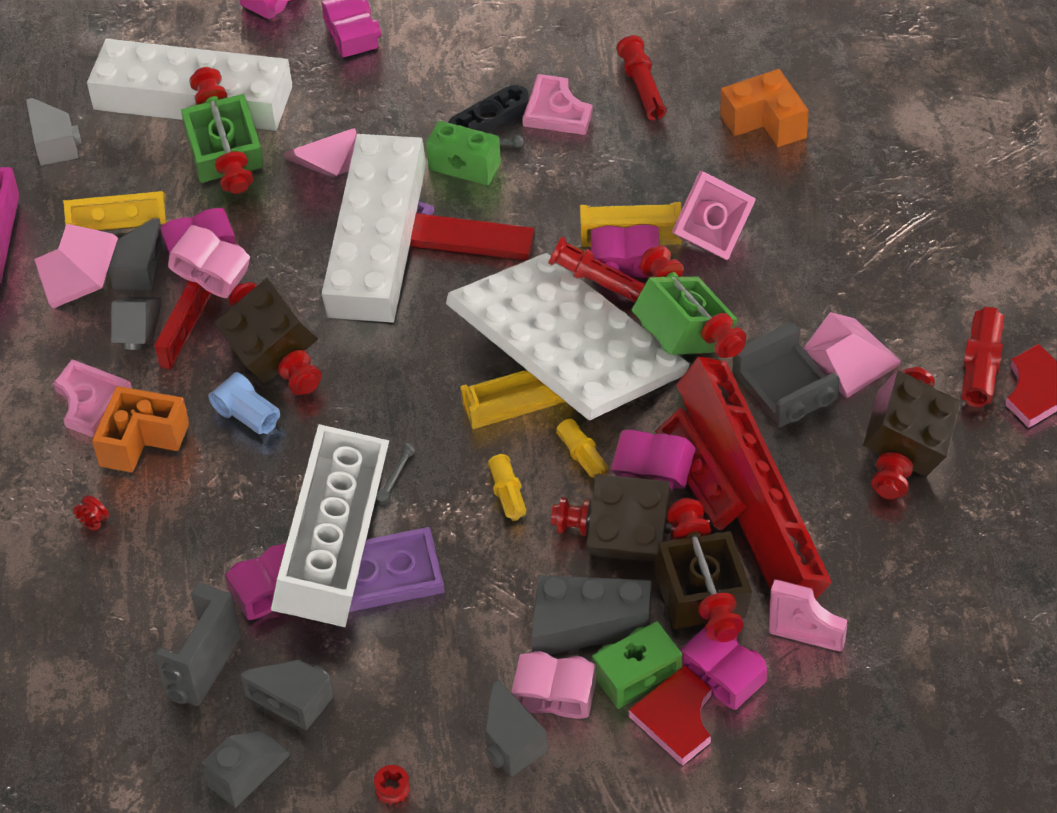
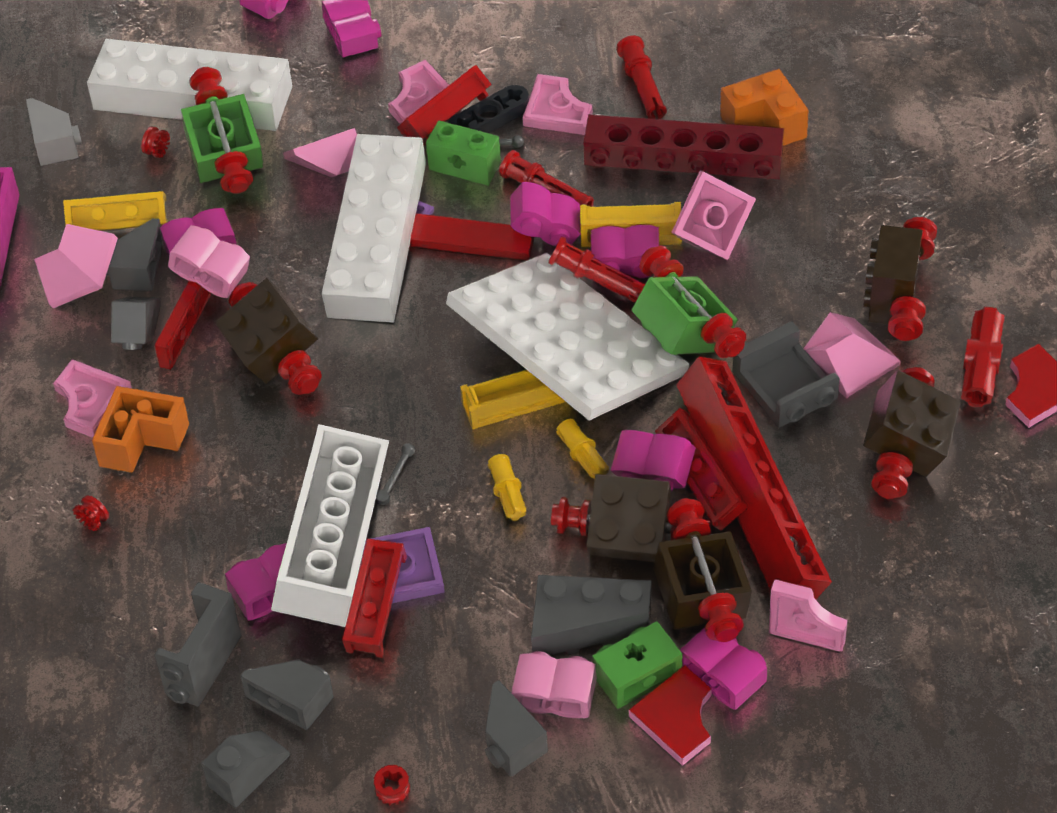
(155, 142): none -> red bush
(238, 398): light blue piece -> none
(373, 596): none -> red container
(419, 86): none -> bright pink tile
(446, 104): none -> red container
(524, 171): none -> red pin
(545, 214): none -> dark pink brick
(683, 146): none -> dark red brick
(895, 276): none -> dark brown brick

